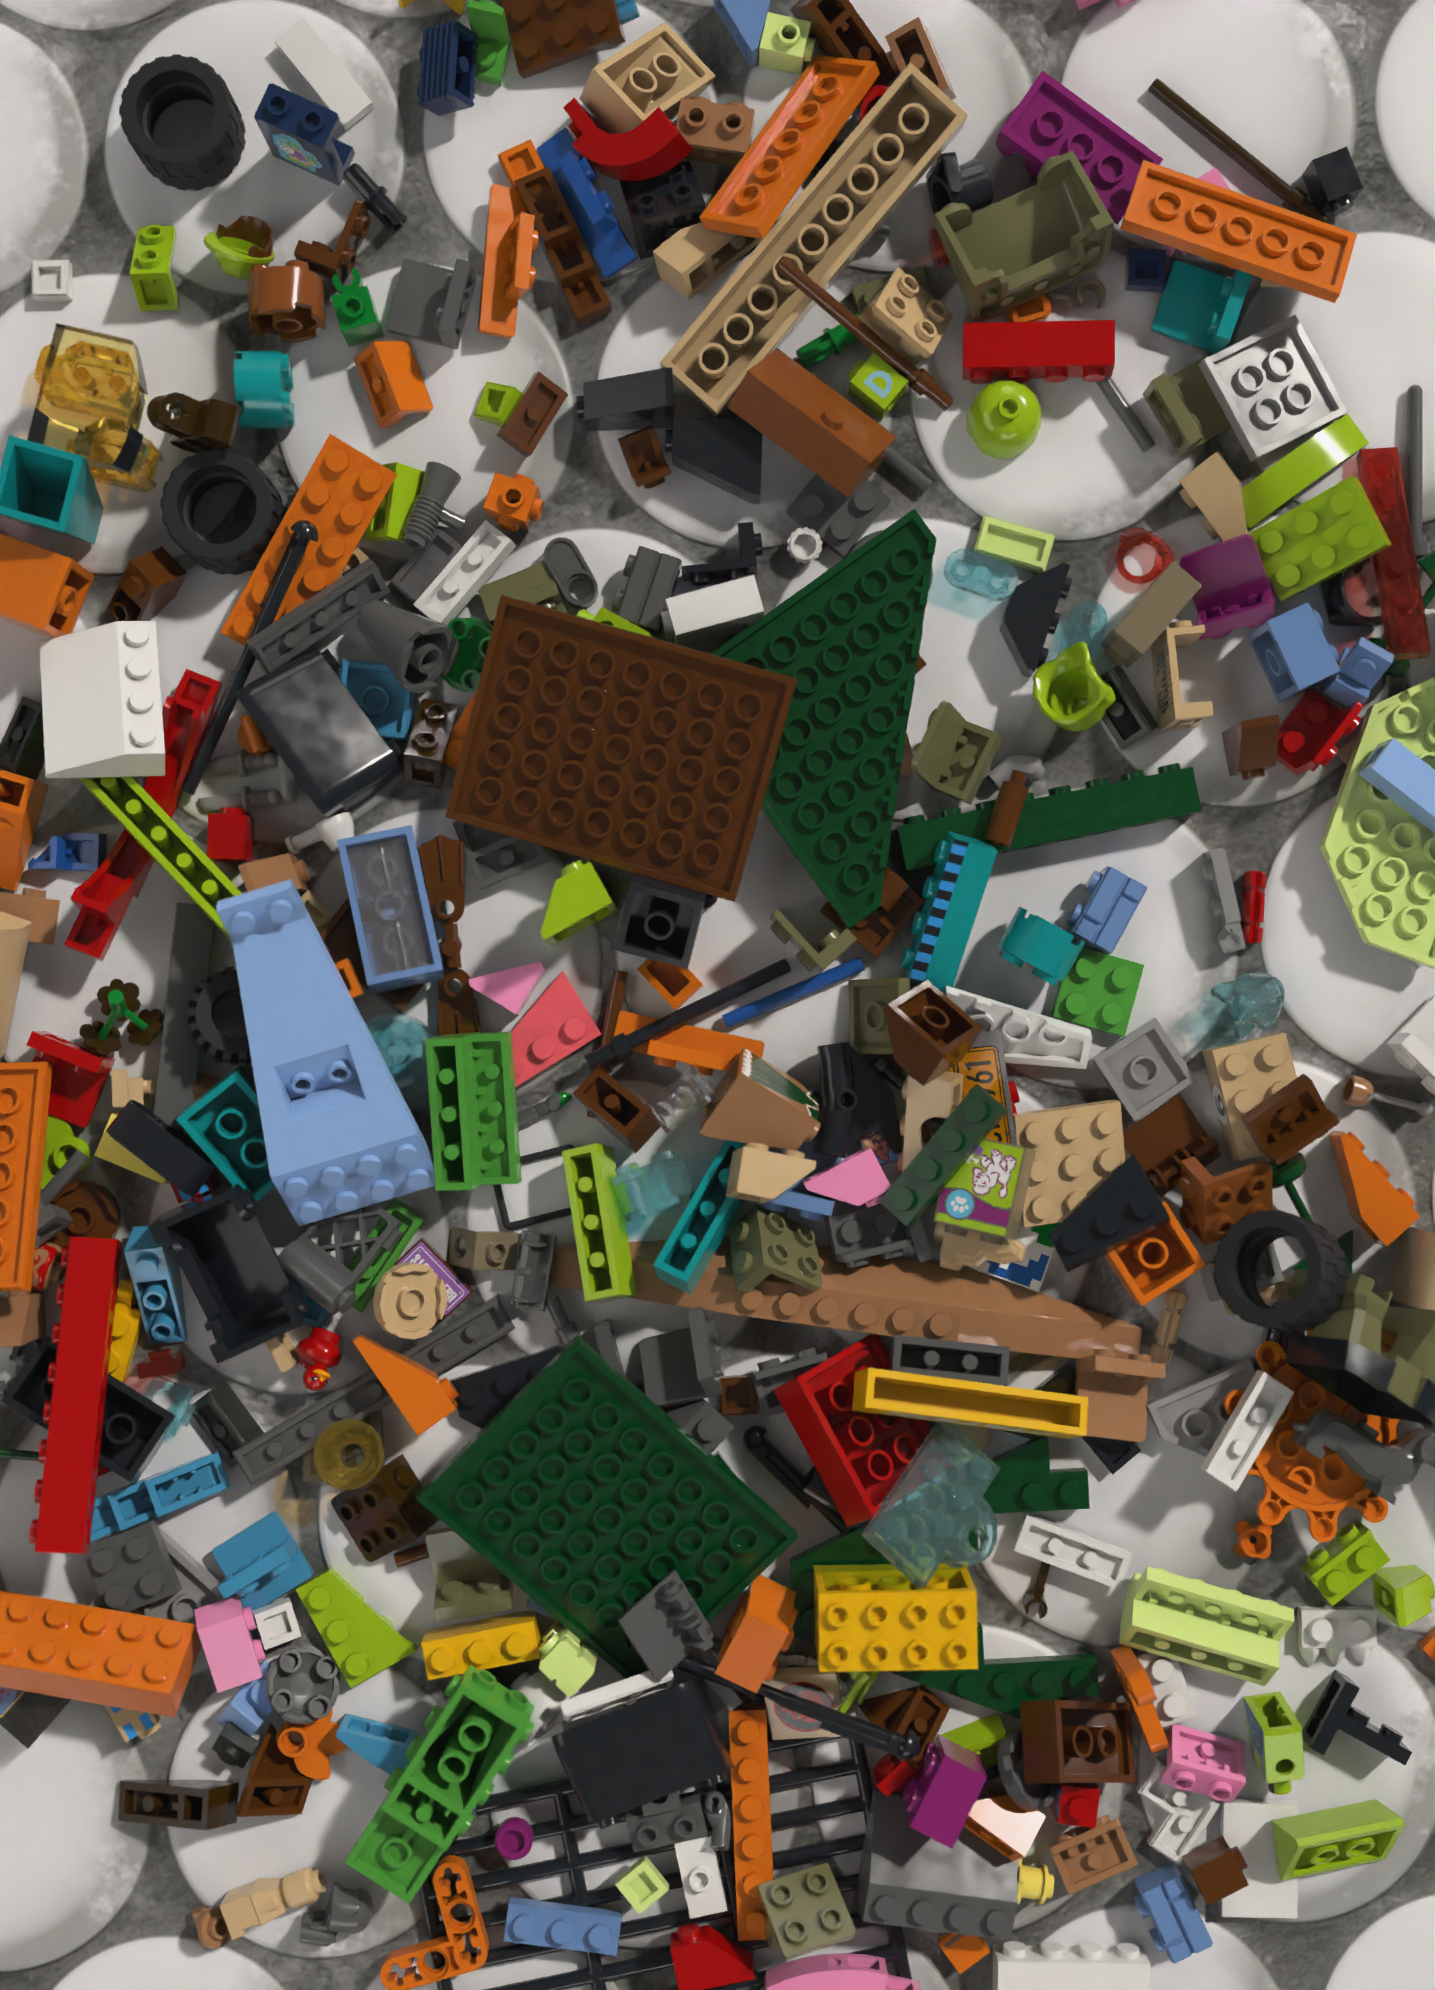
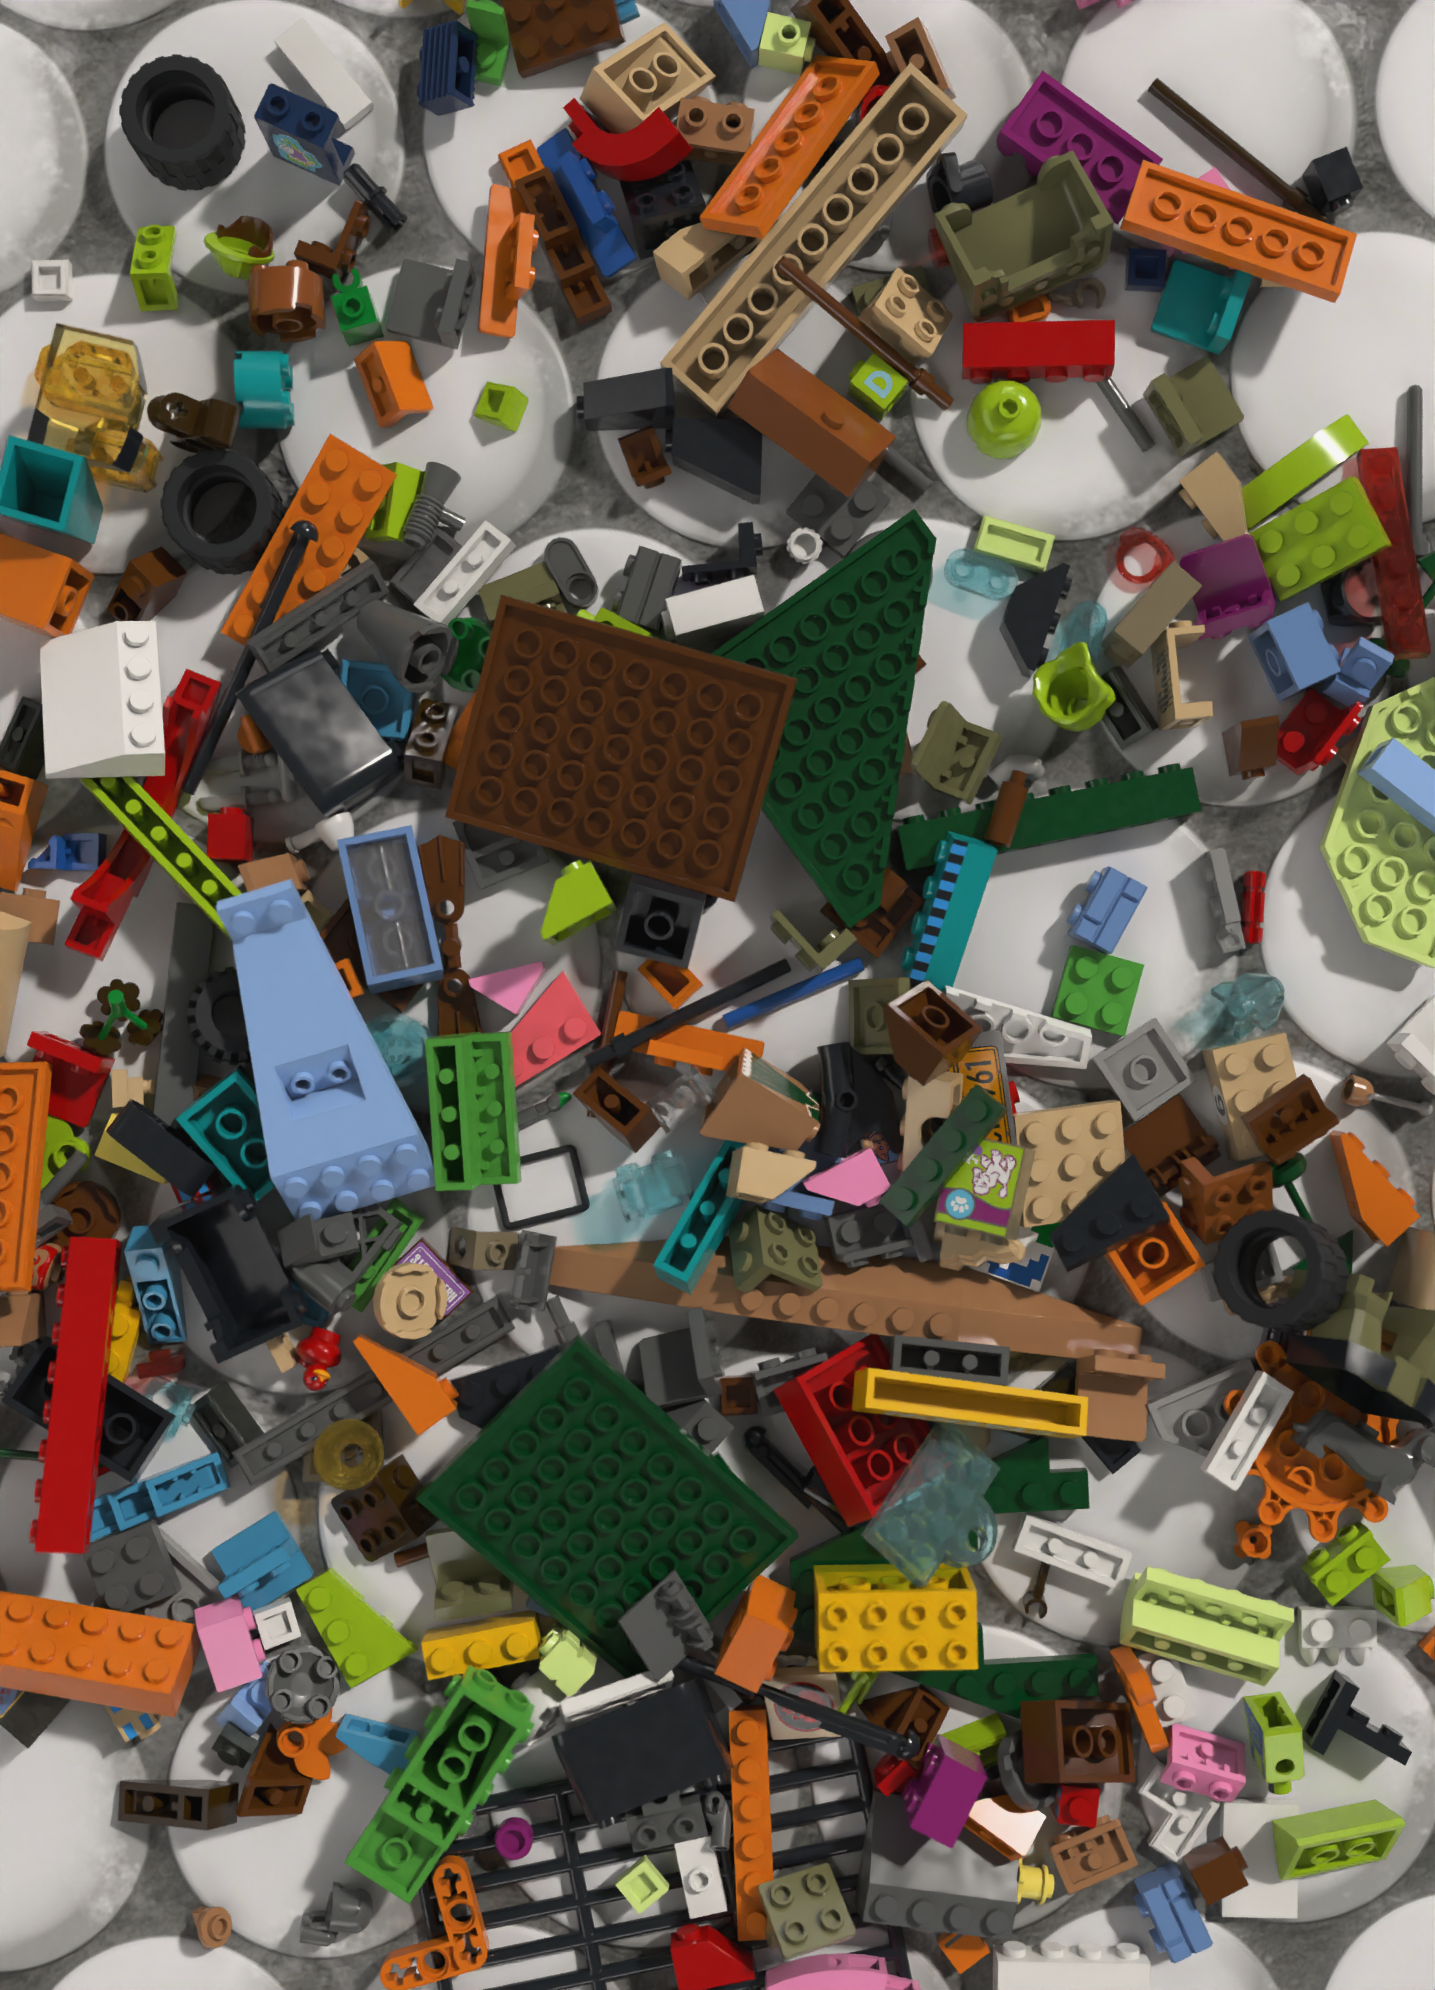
(269, 1898): tan piece -> none
(317, 1240): none -> dark grey slope
(513, 502): orange brick -> none
(532, 414): reddish brown plate -> none
(563, 1926): medium blue plate -> none
(598, 1224): lime brick -> none
(826, 345): green axle -> none
(1040, 945): teal brick -> none
(1169, 1326): tan axle -> none
(1273, 388): light grey plate -> none

